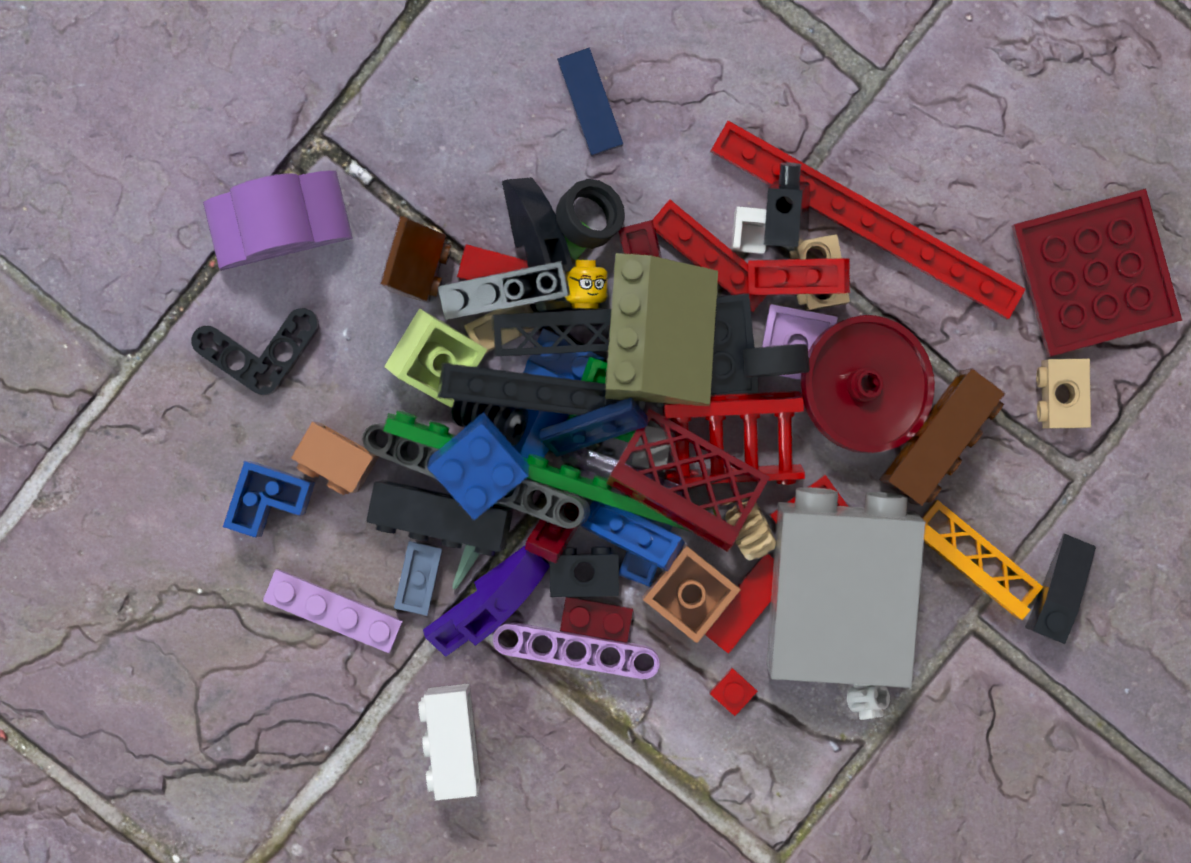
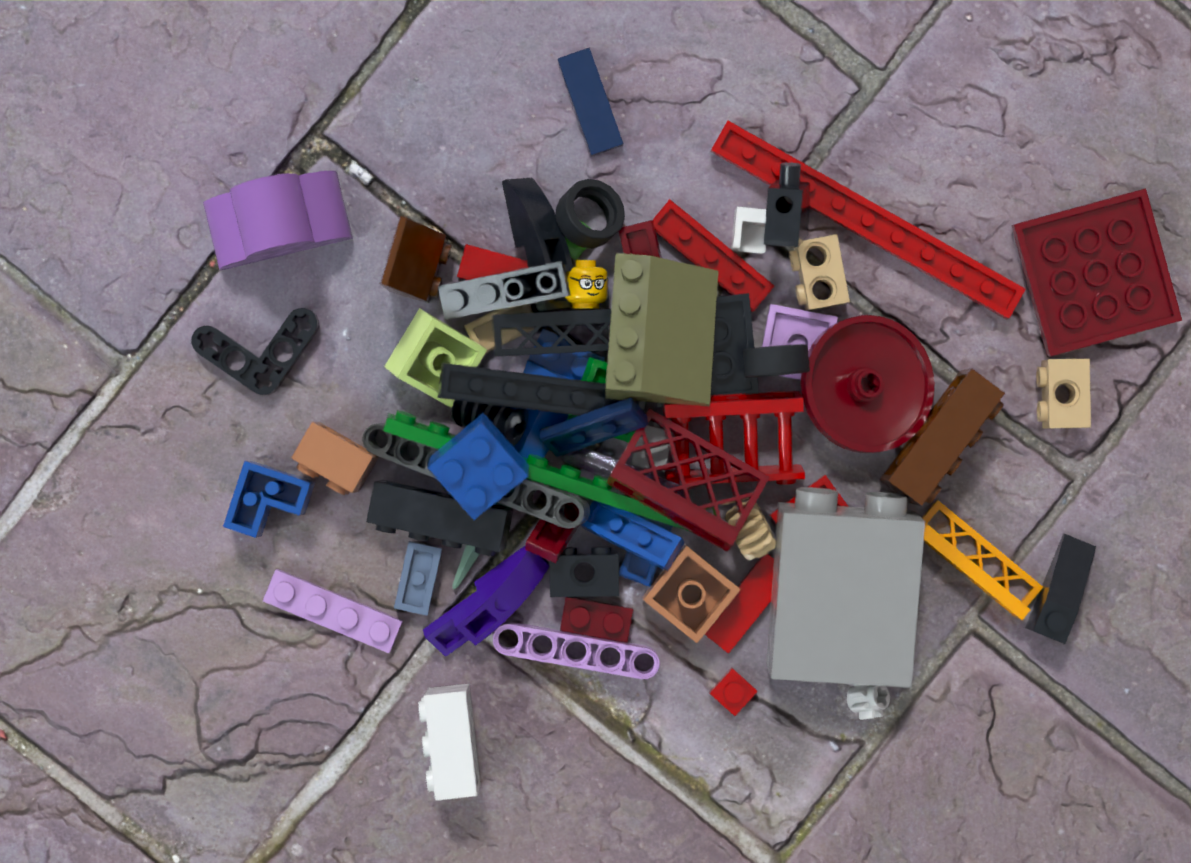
(799, 276): red plate -> none

